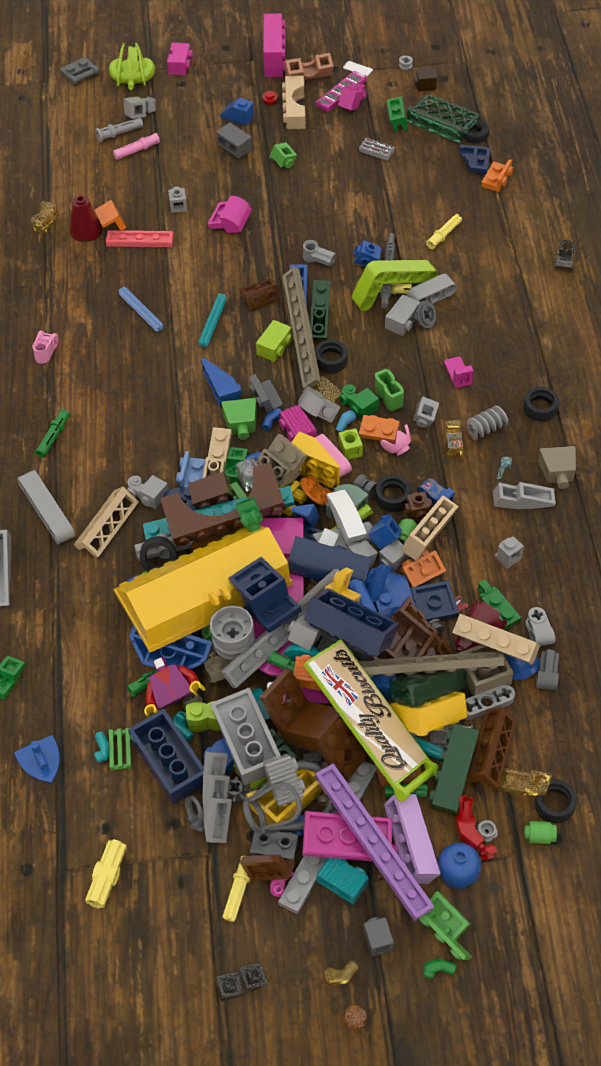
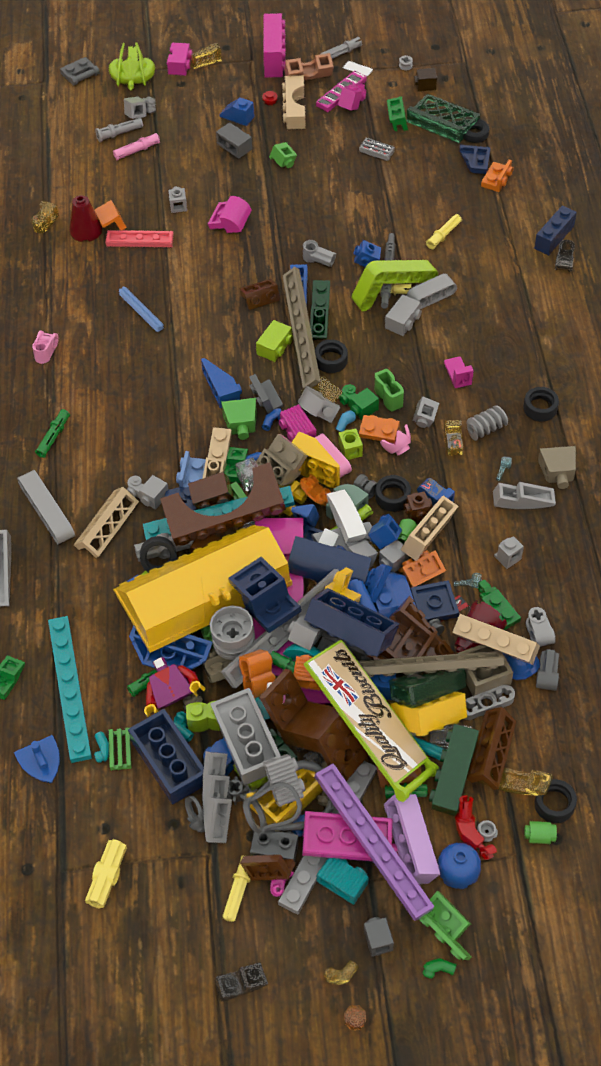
(69, 690): none -> teal plate
(212, 50): none -> clear yellow slope
(212, 320): teal axle -> none
(250, 514): green brick -> none
(256, 671): none -> orange brick
(347, 46): none -> light grey axle
(430, 314): dark grey gear -> none
(473, 582): none -> clear light blue hand
(555, 230): none -> dark blue brick

